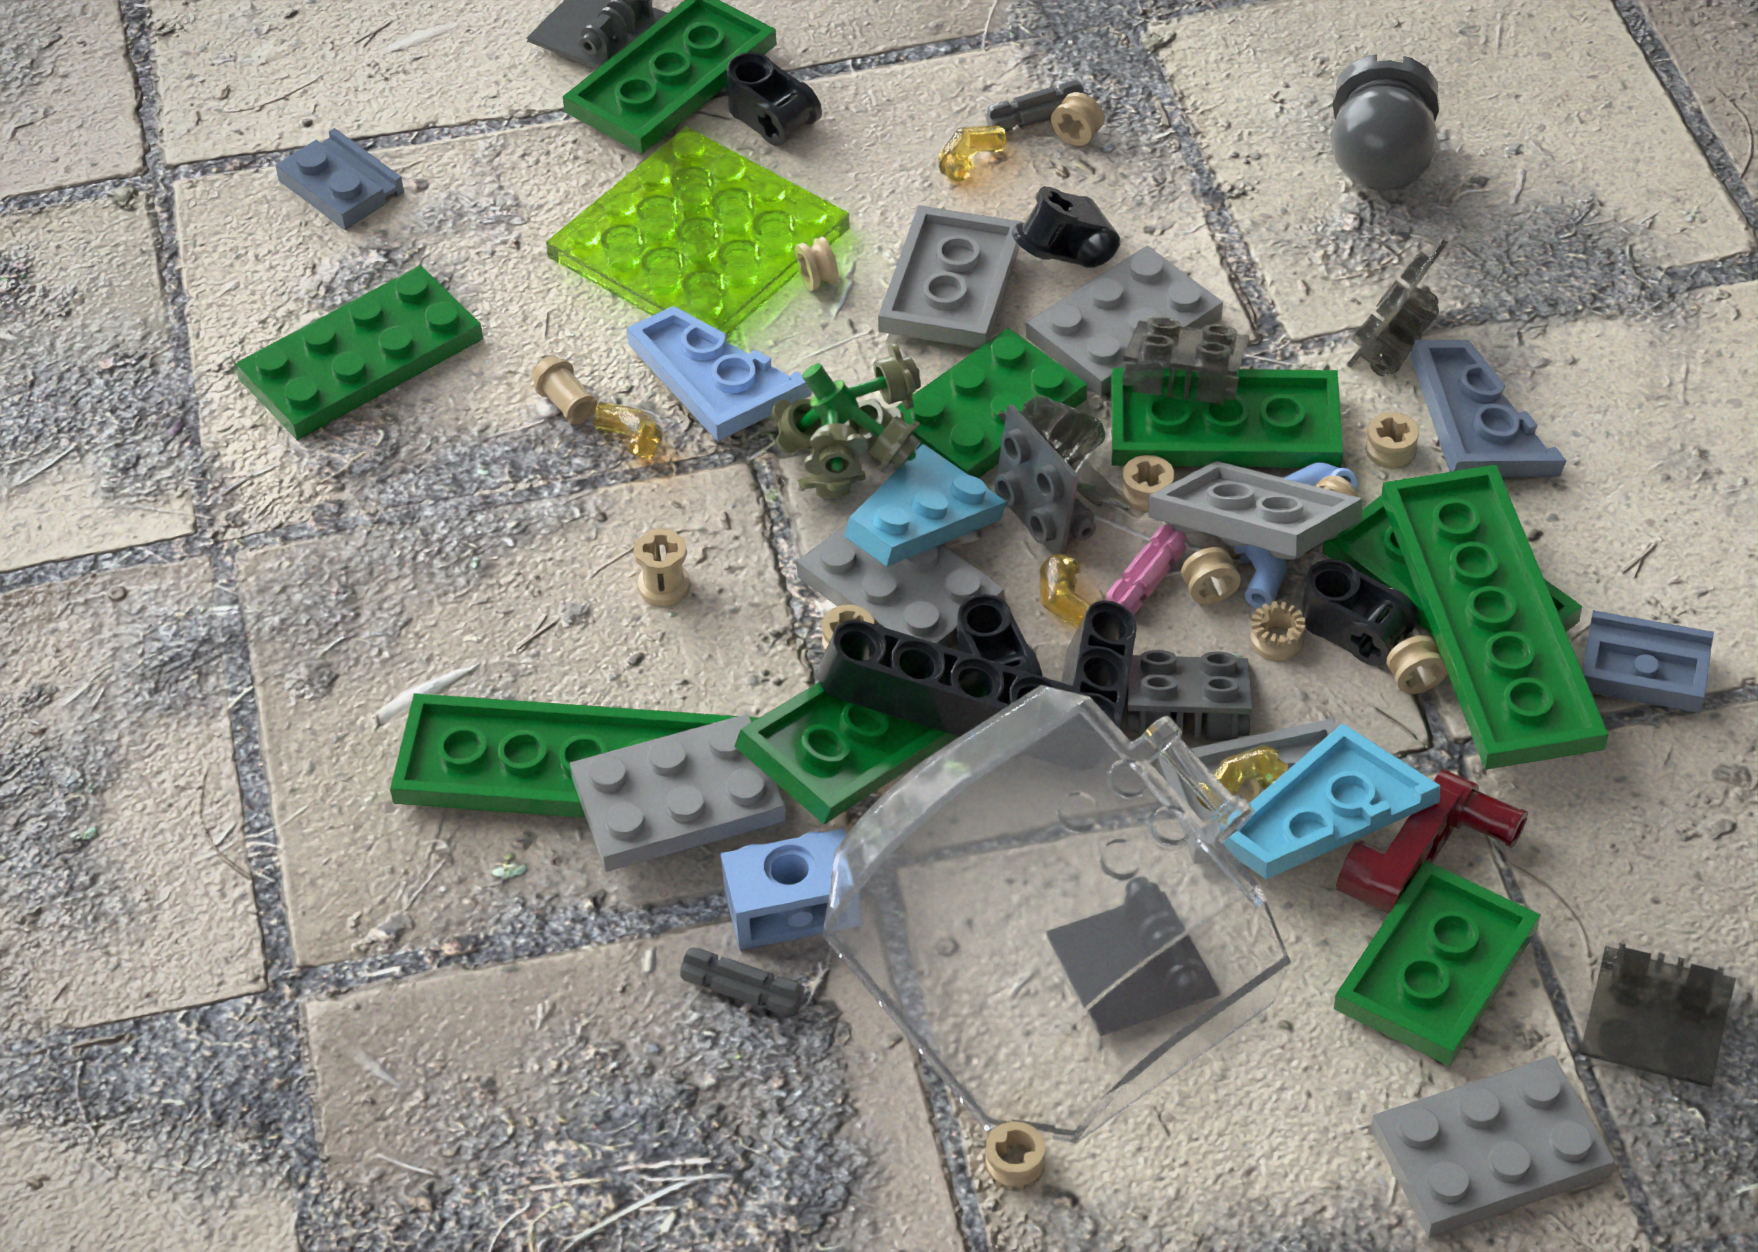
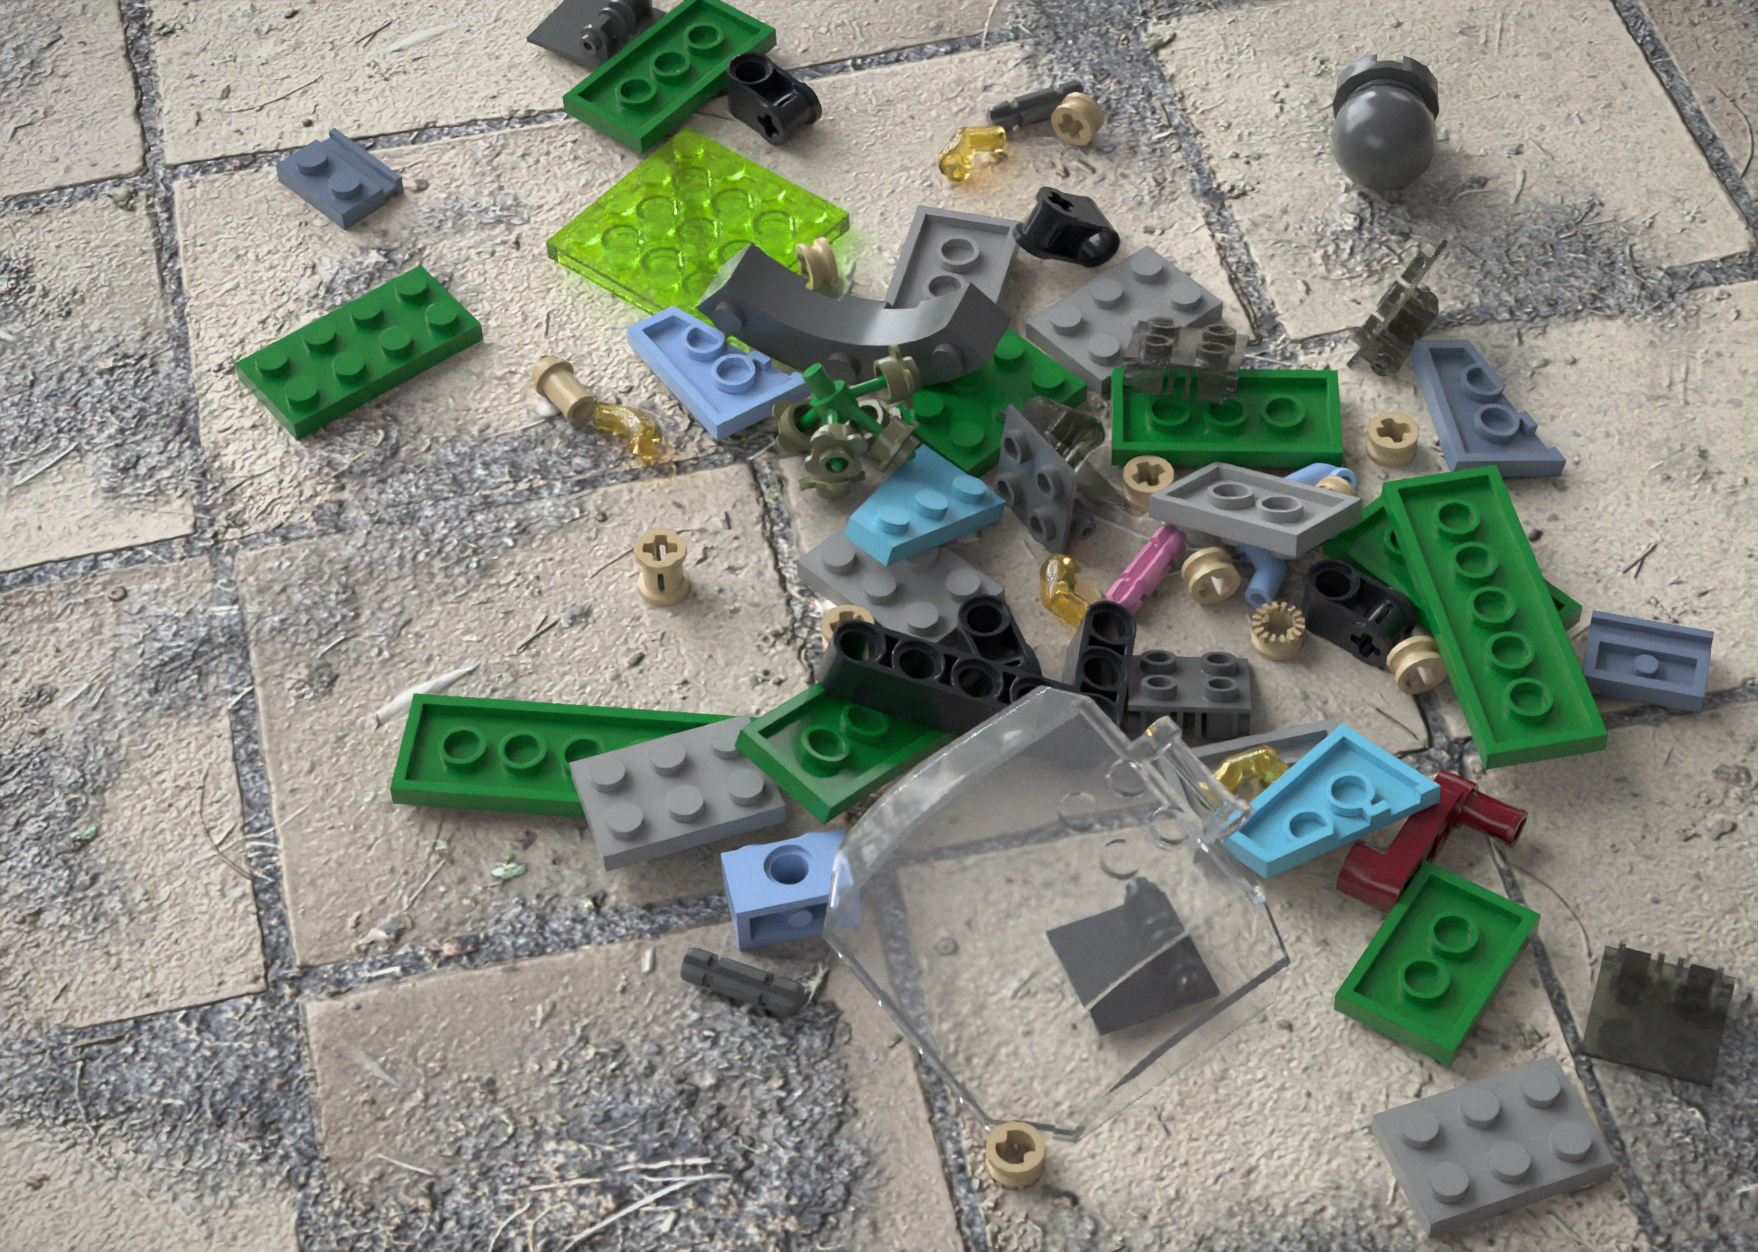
(799, 327): none -> dark grey brick

